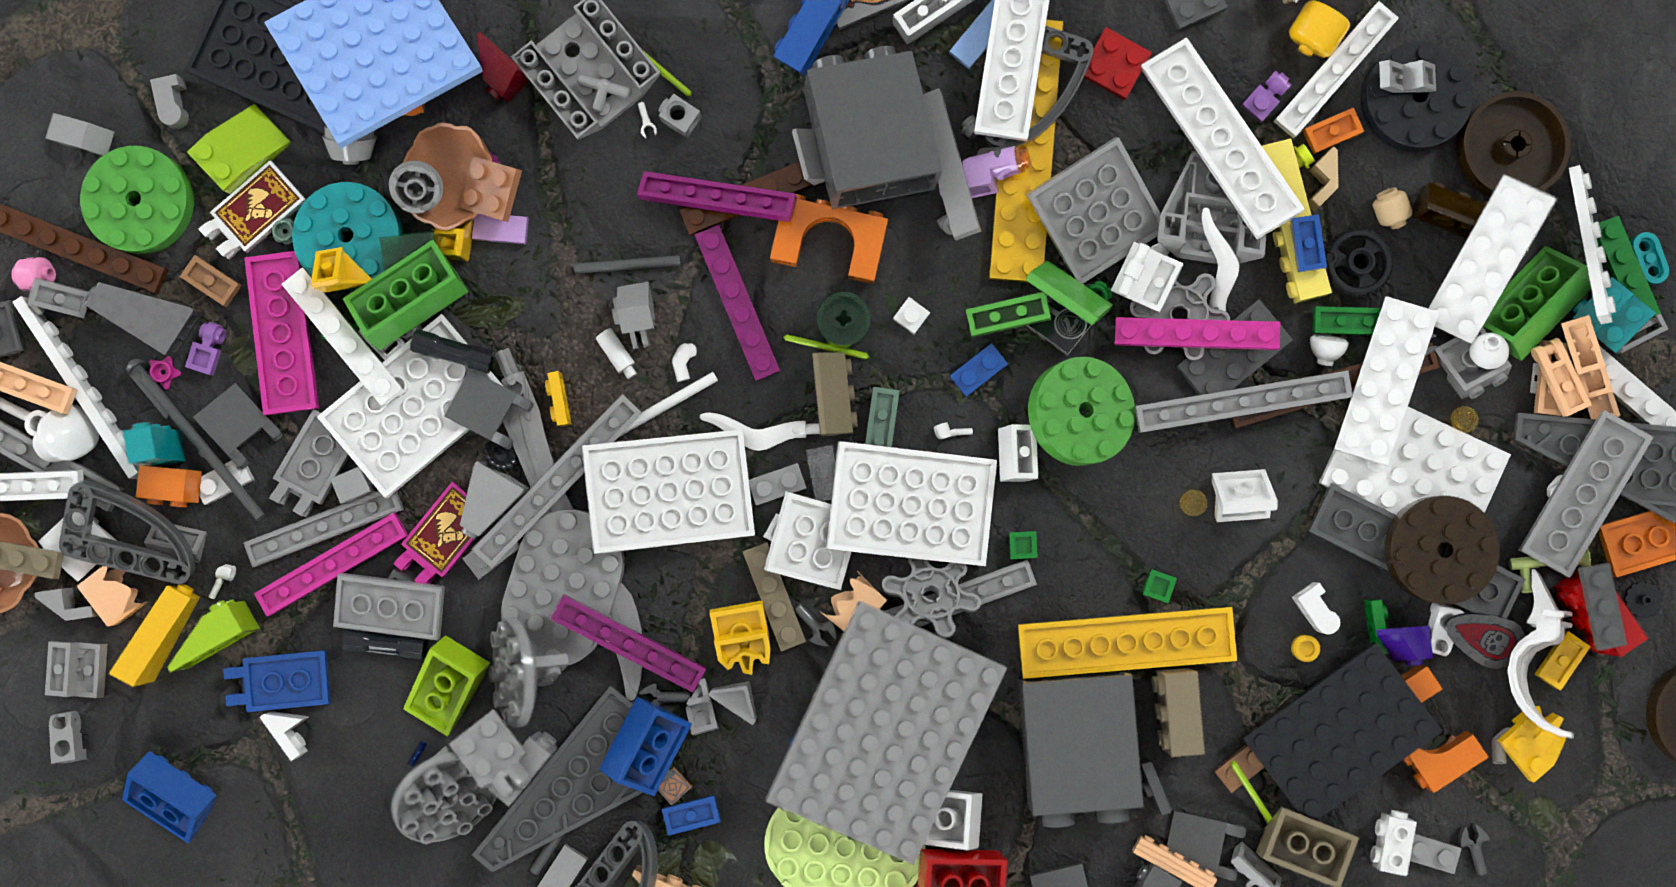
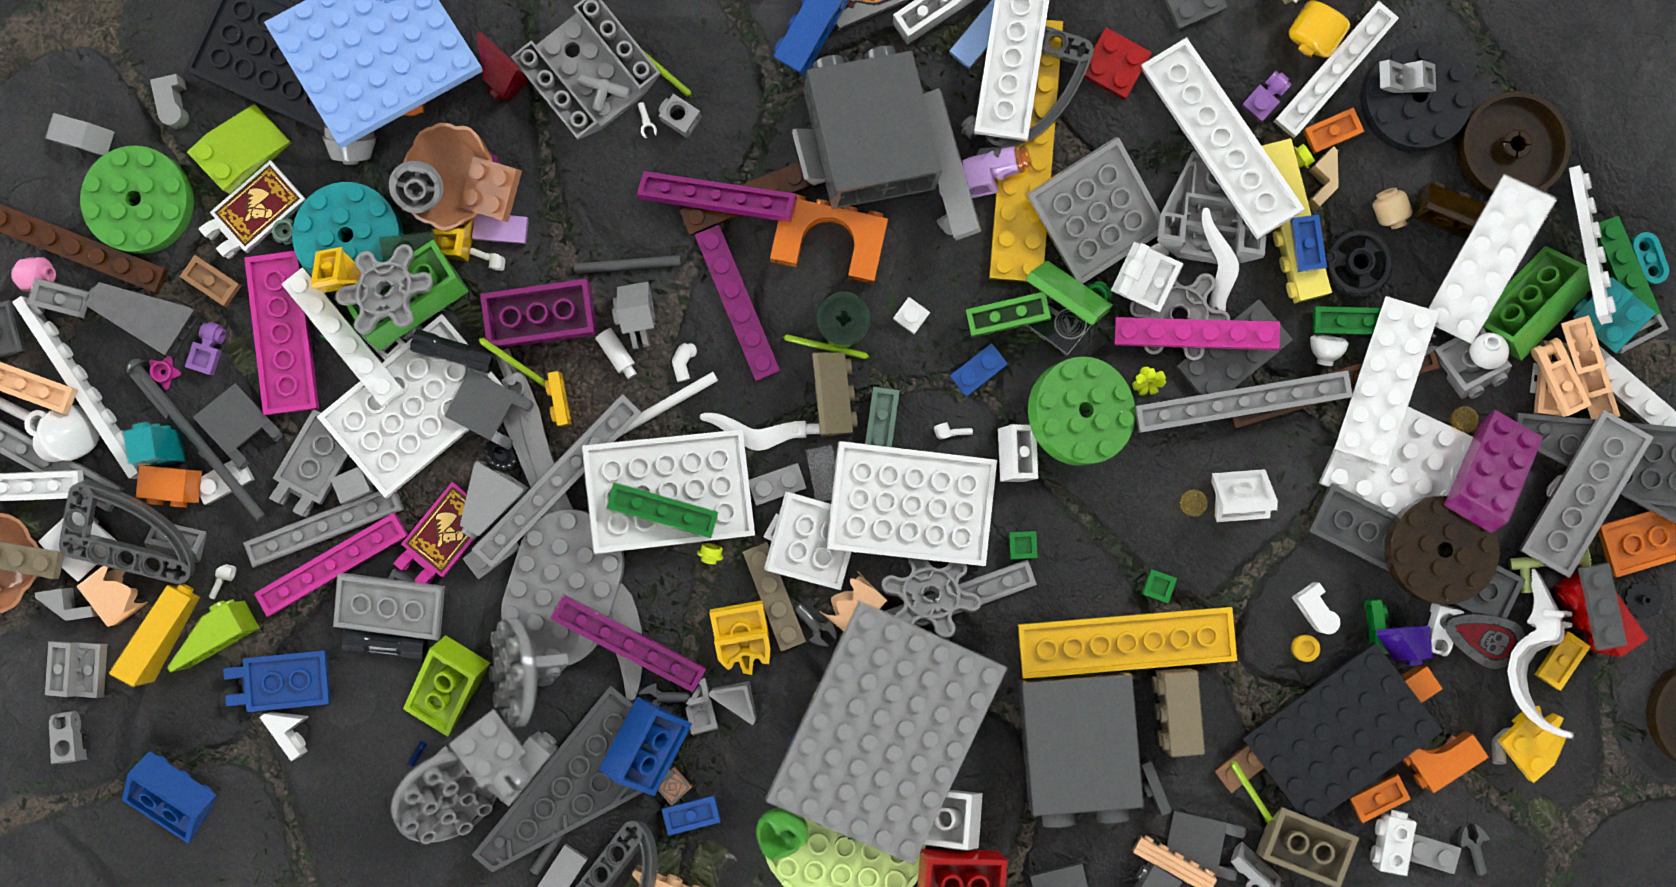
(374, 278): none -> light grey plate
(496, 261): none -> white hand
(512, 361): none -> lime axle
(539, 314): none -> magenta brick
(662, 510): none -> green plate
(710, 553): none -> neon yellow plate
(781, 833): none -> bright green piece
(1149, 381): none -> neon yellow plant
(1379, 798): none -> orange plate
(1493, 471): none -> magenta brick

